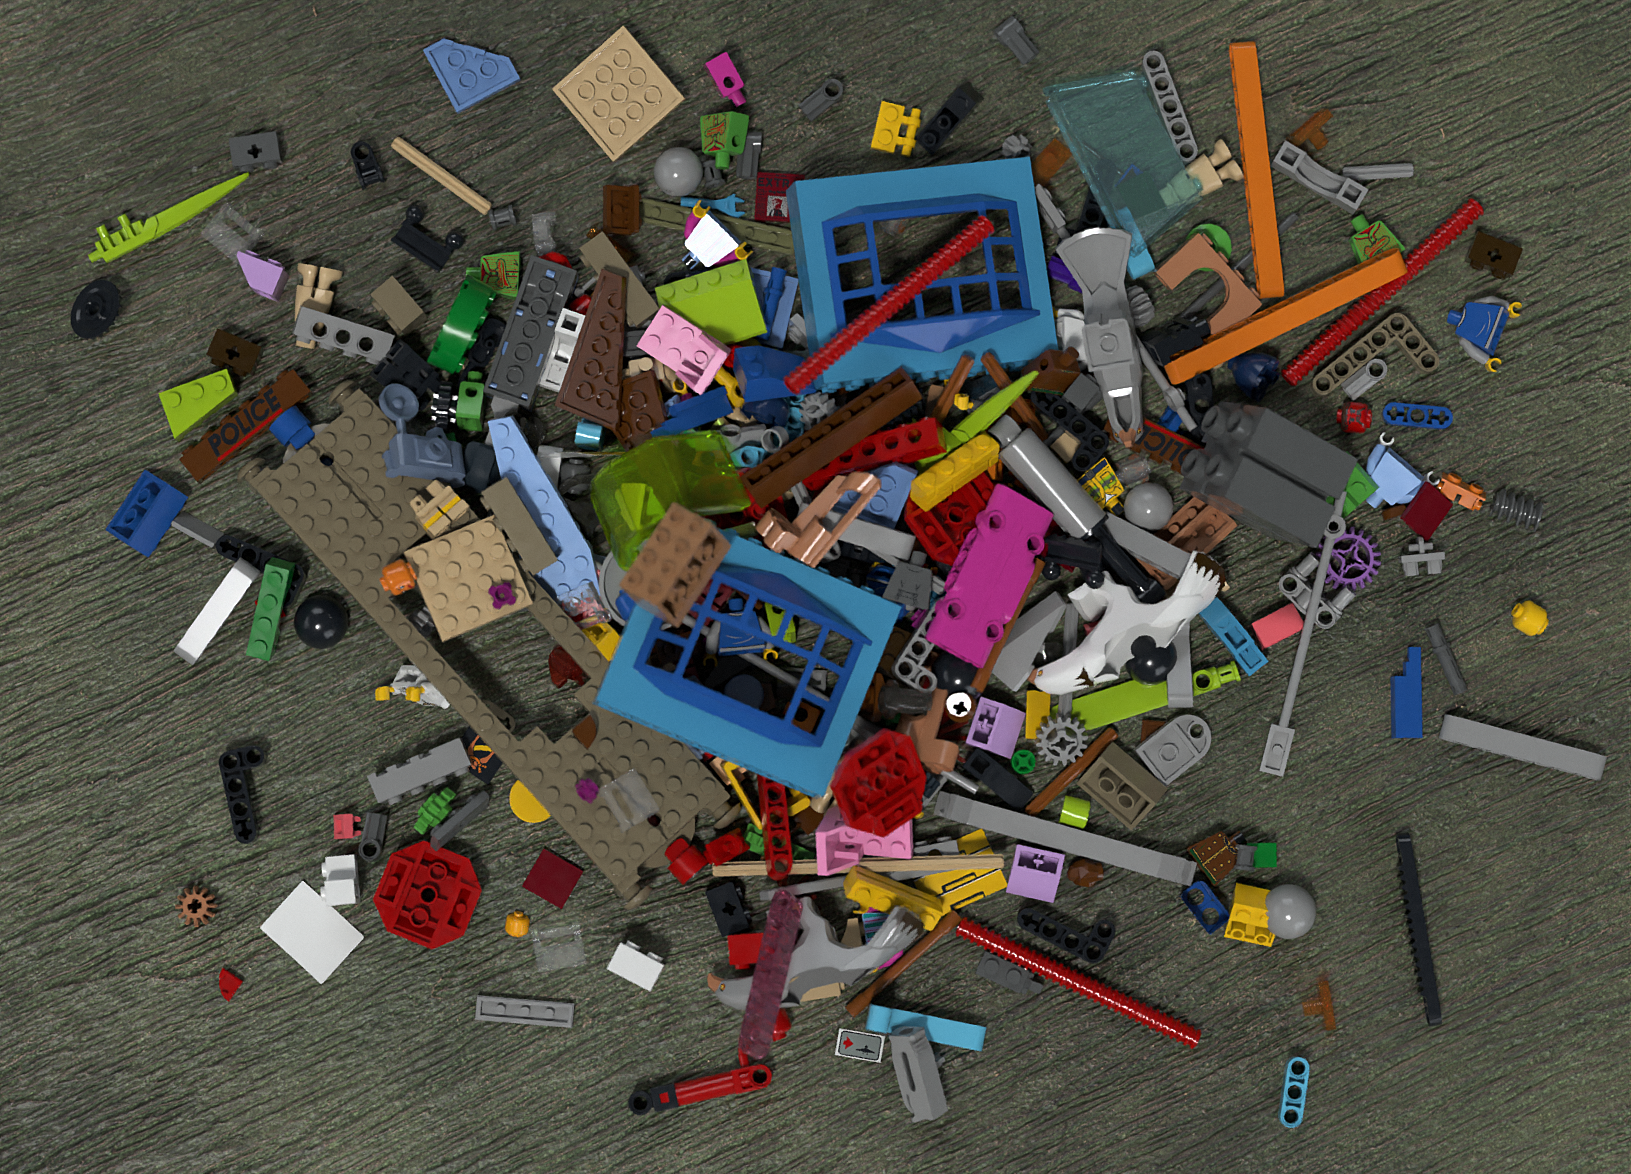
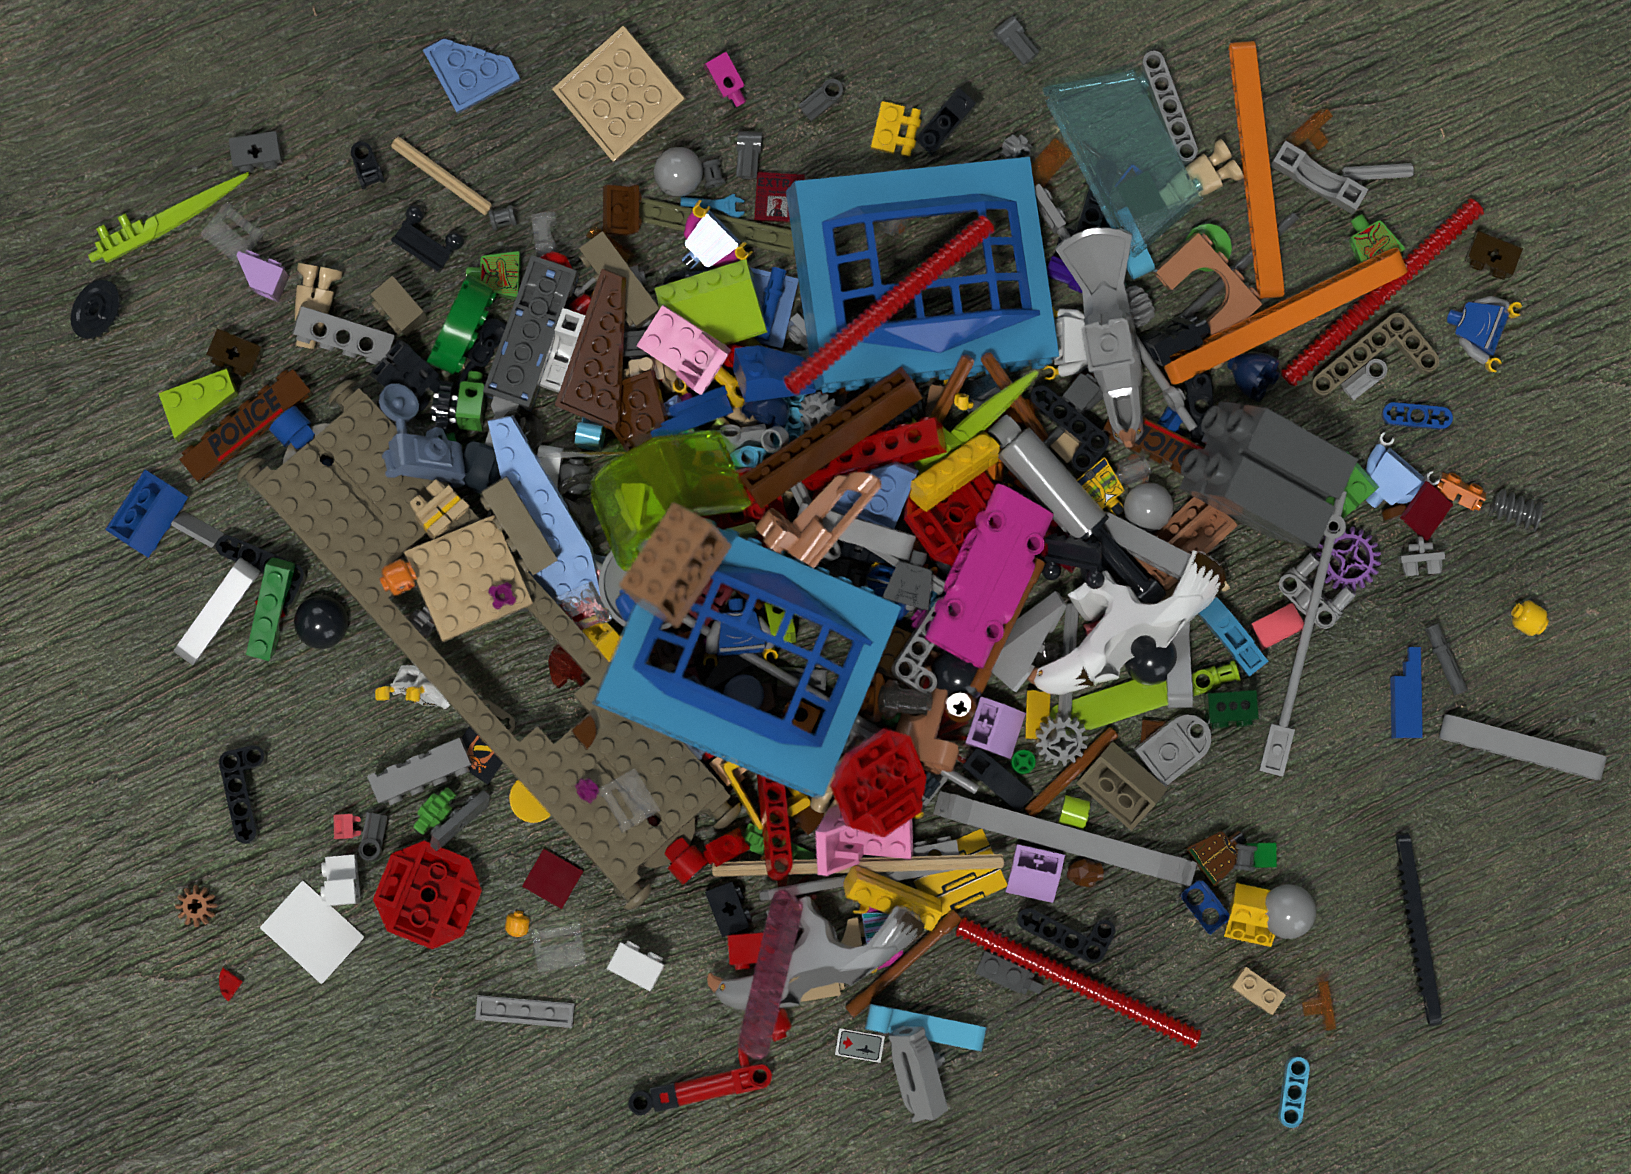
(723, 136): bright green torso -> none
(1055, 369): reddish brown torso -> none
(1231, 707): none -> dark green piece
(1257, 990): none -> tan brick
(1354, 417): red head -> none

